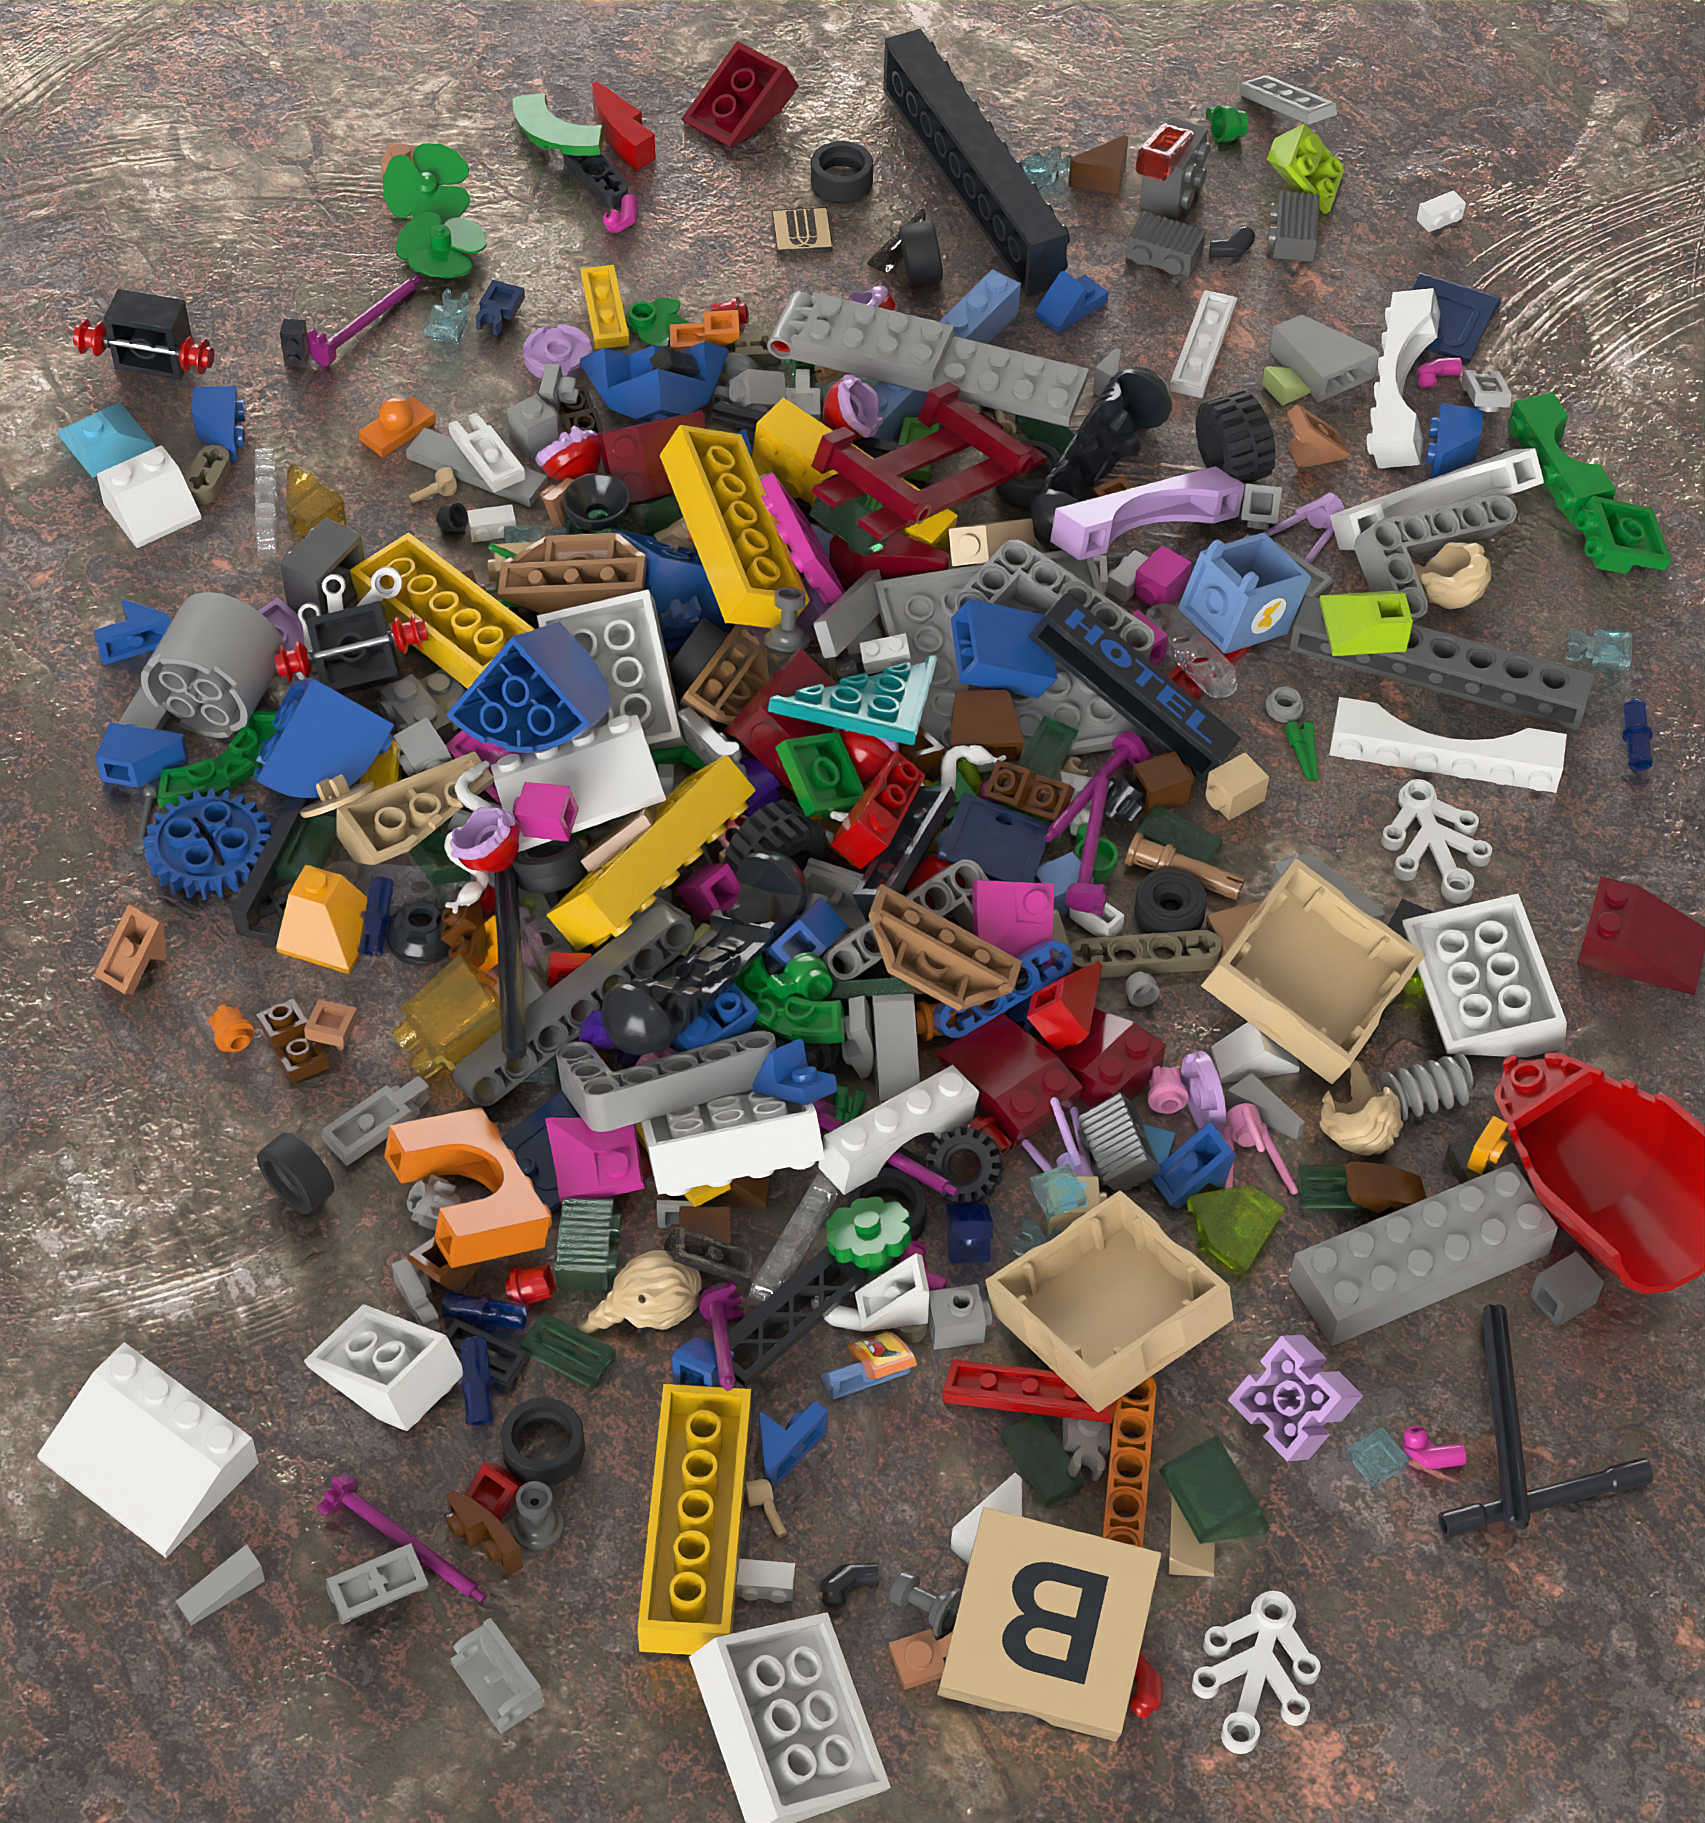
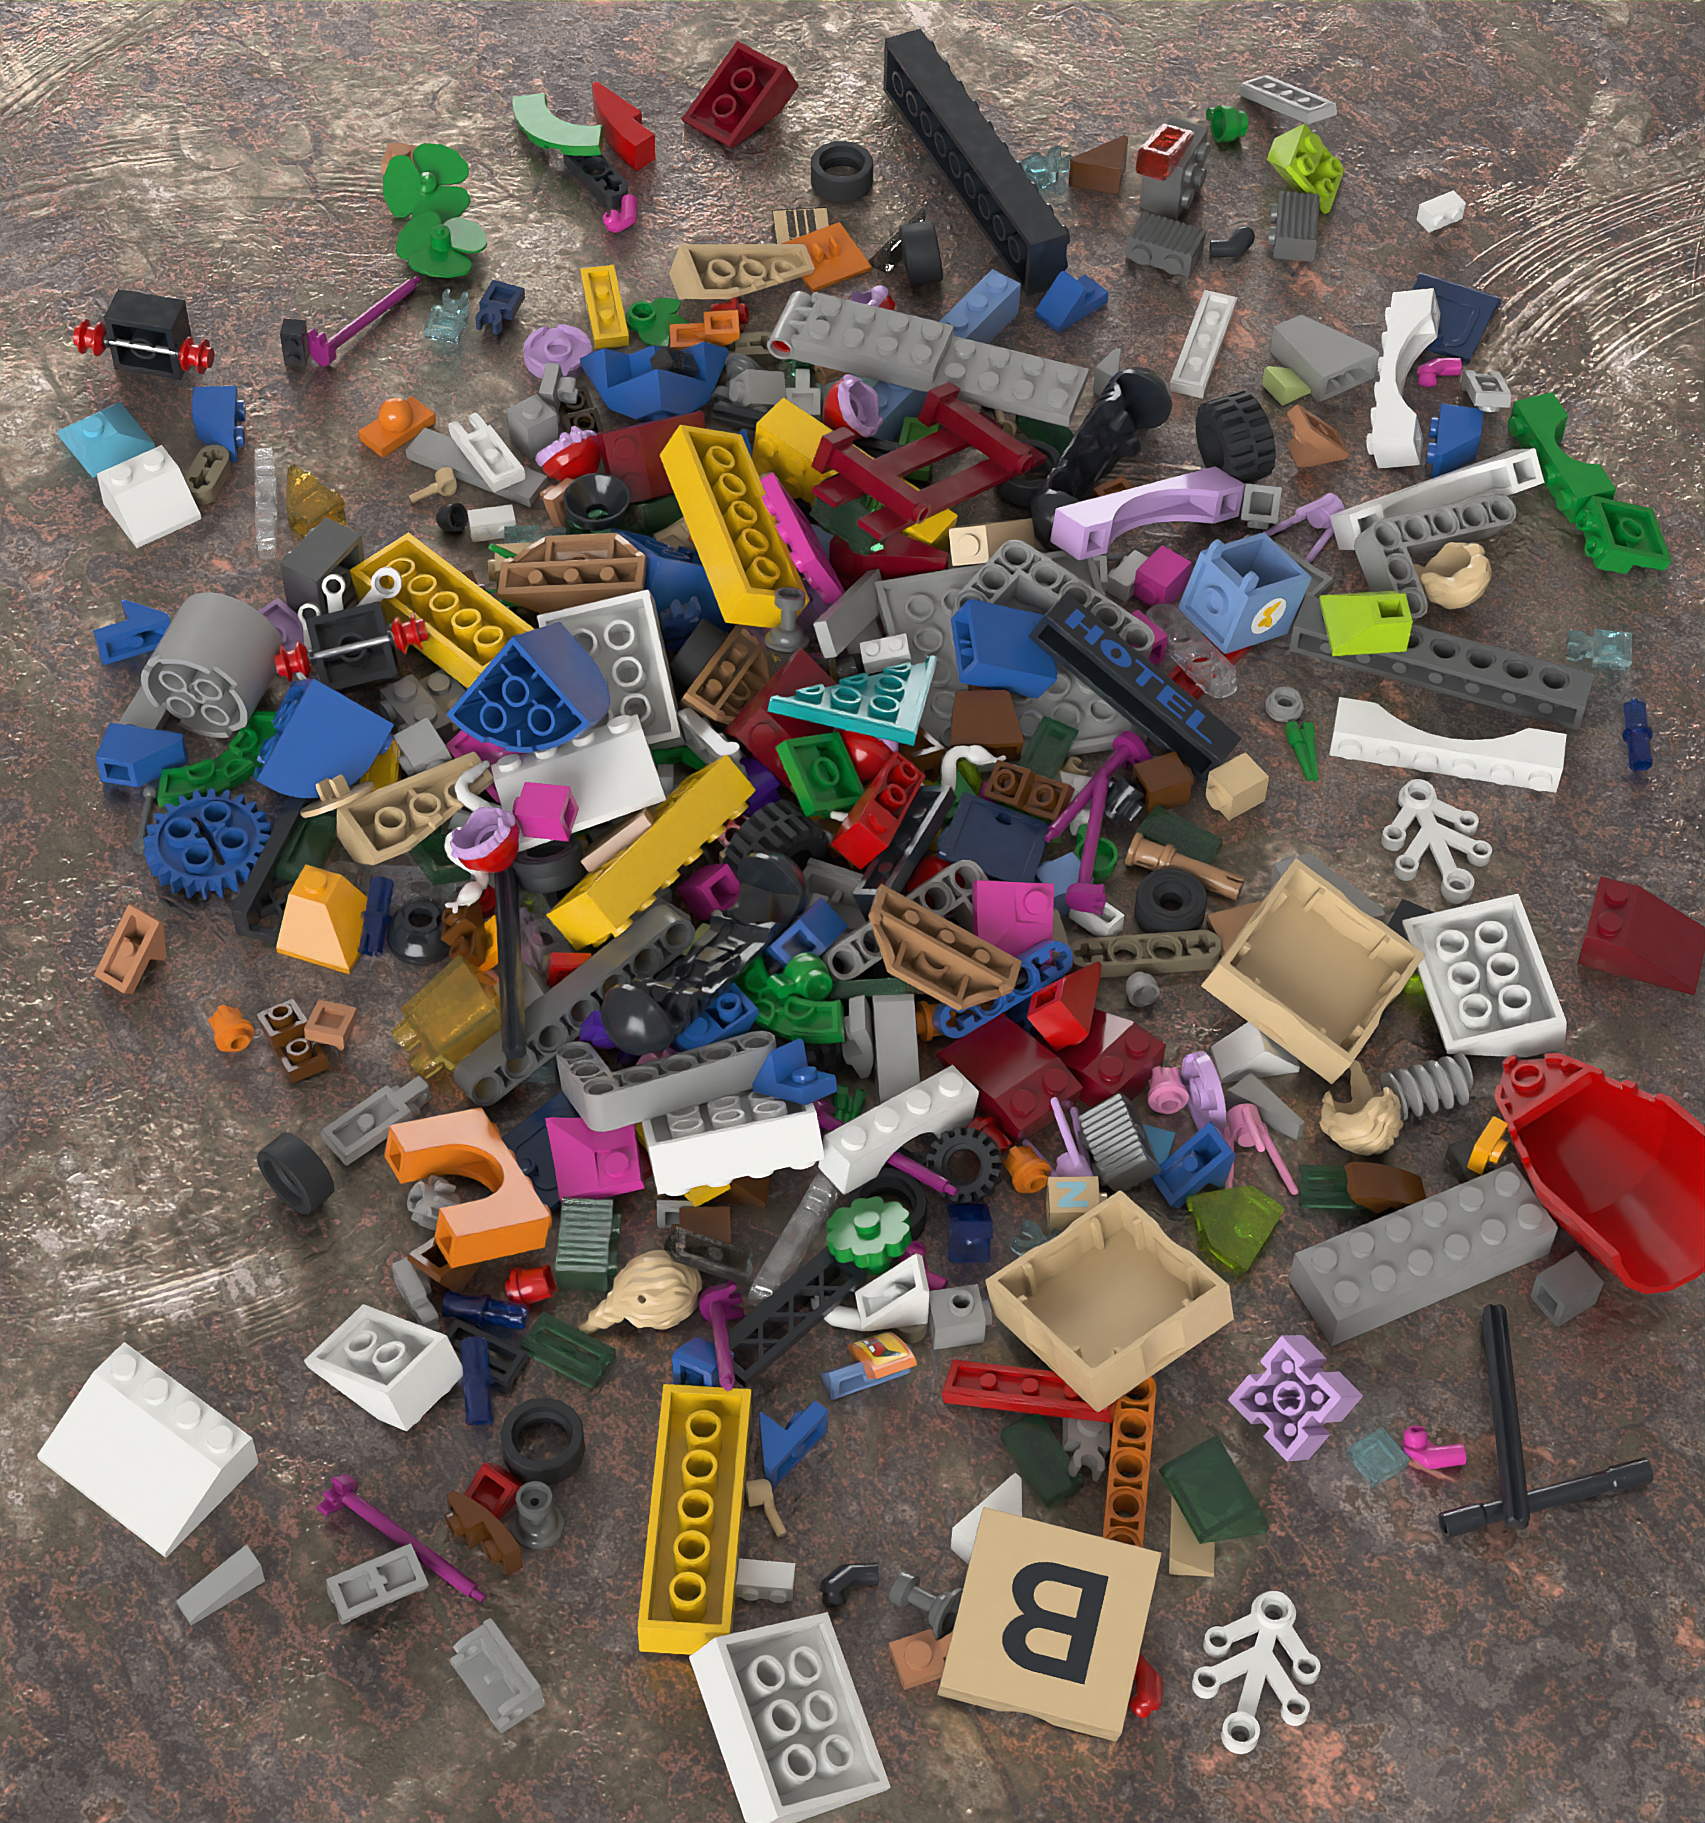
(736, 269): none -> tan wedge
(832, 255): none -> orange piece
(1027, 1169): none -> orange hose
(1058, 1190): clear light blue tile -> none

